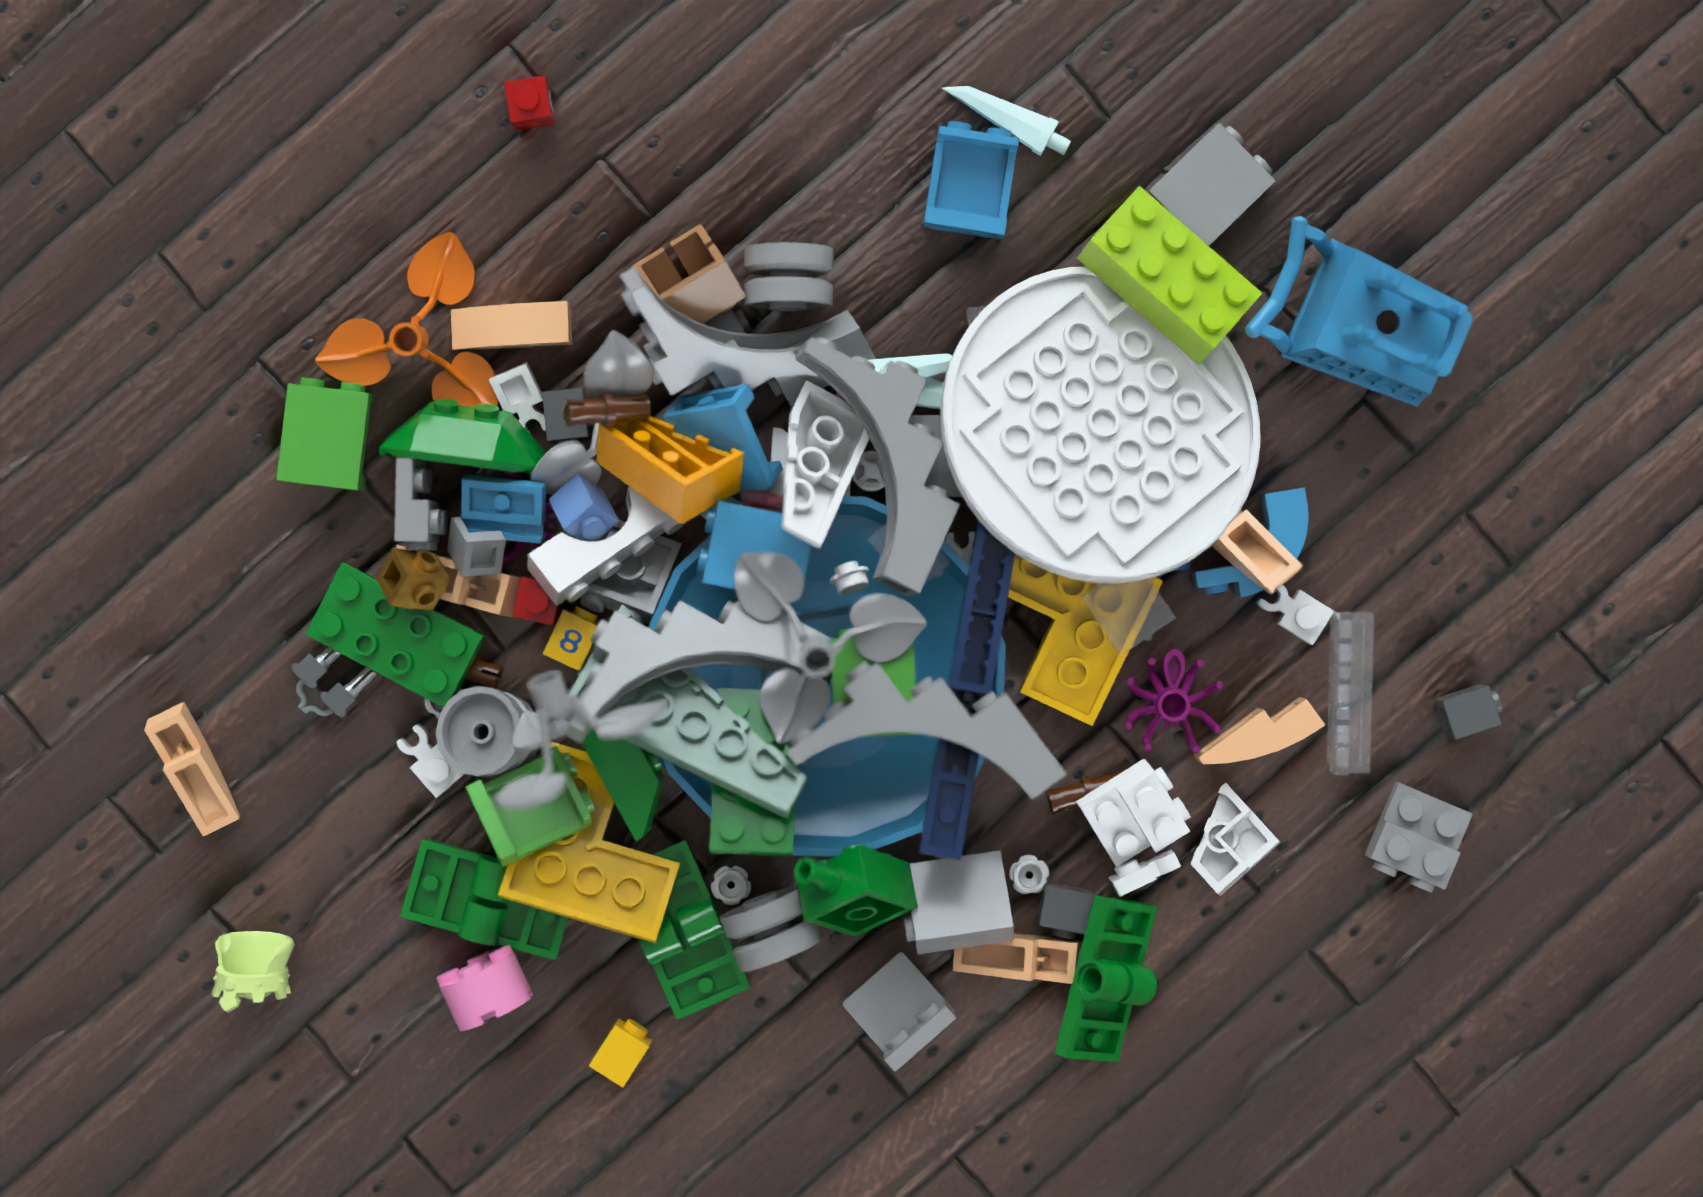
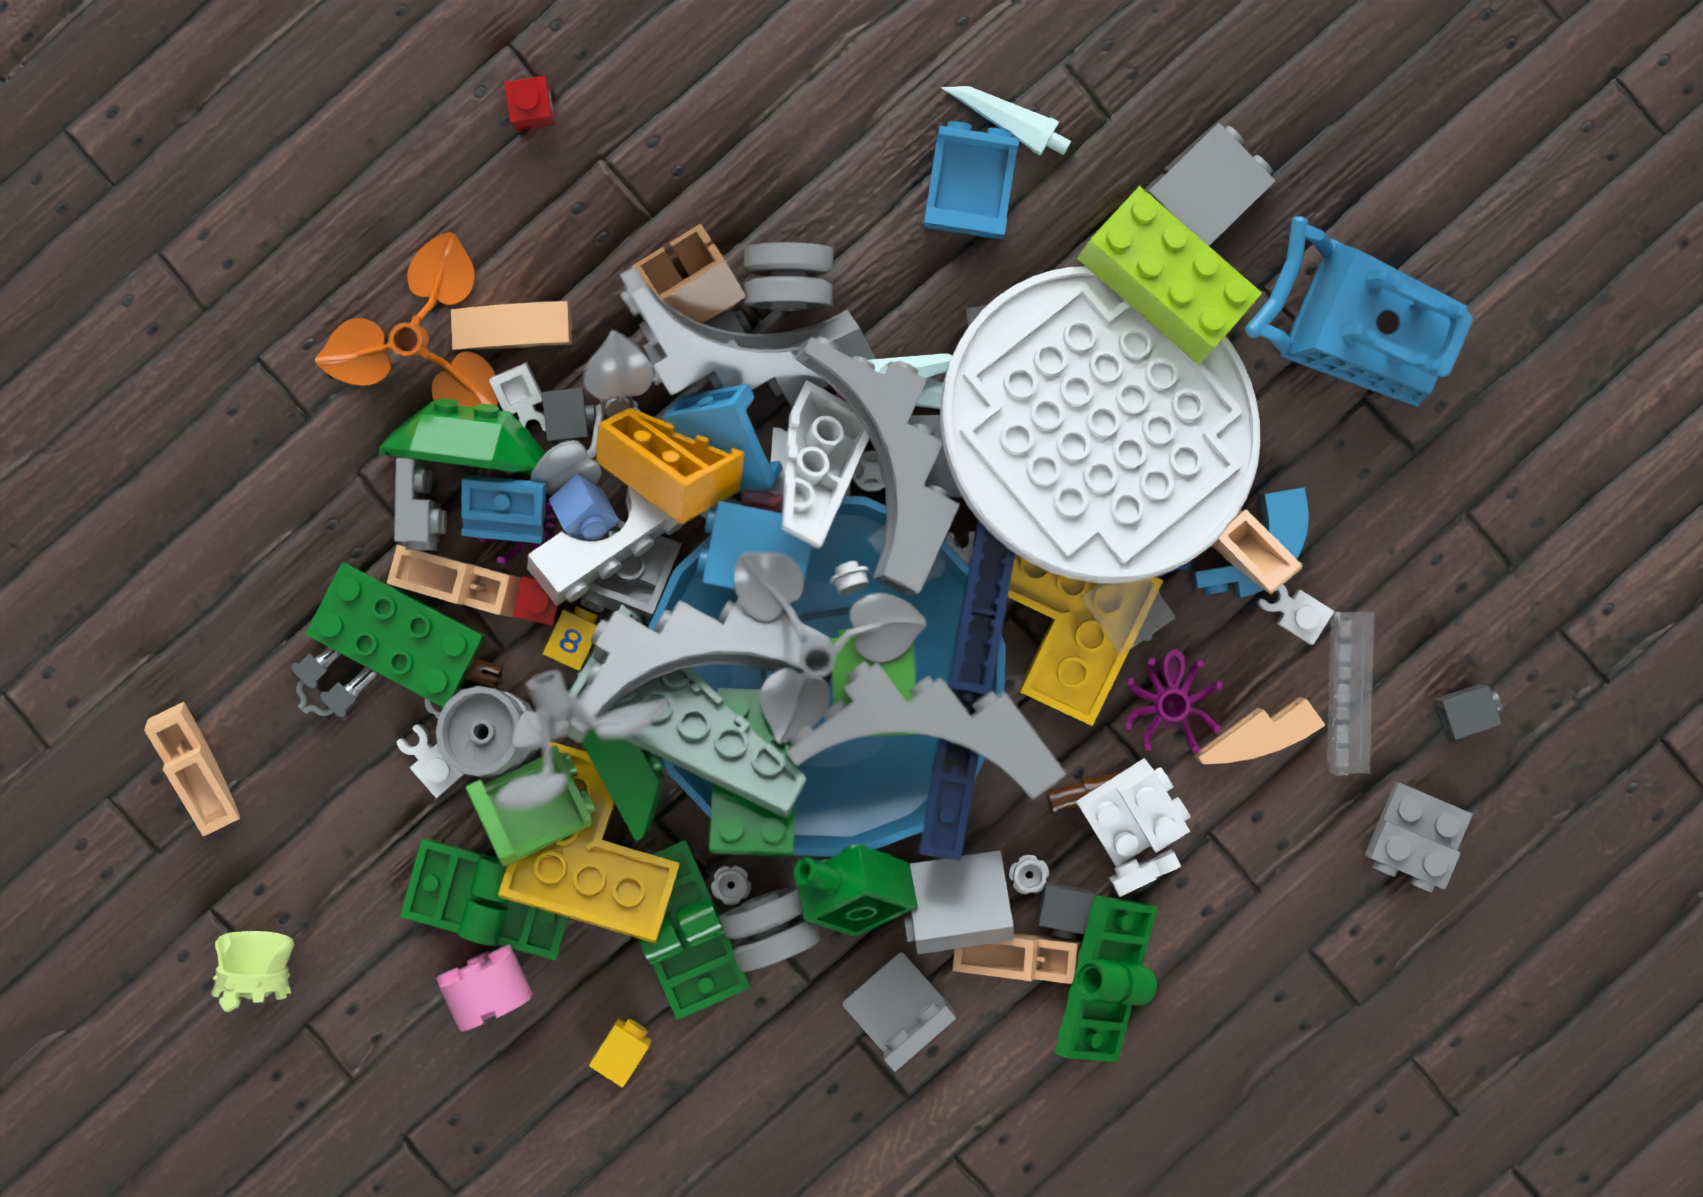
(325, 435): bright green panel -> none
(413, 579): pearl gold brick -> none
(475, 551): light grey panel -> none
(606, 410): reddish brown pin -> none
(1231, 842): white slope -> none

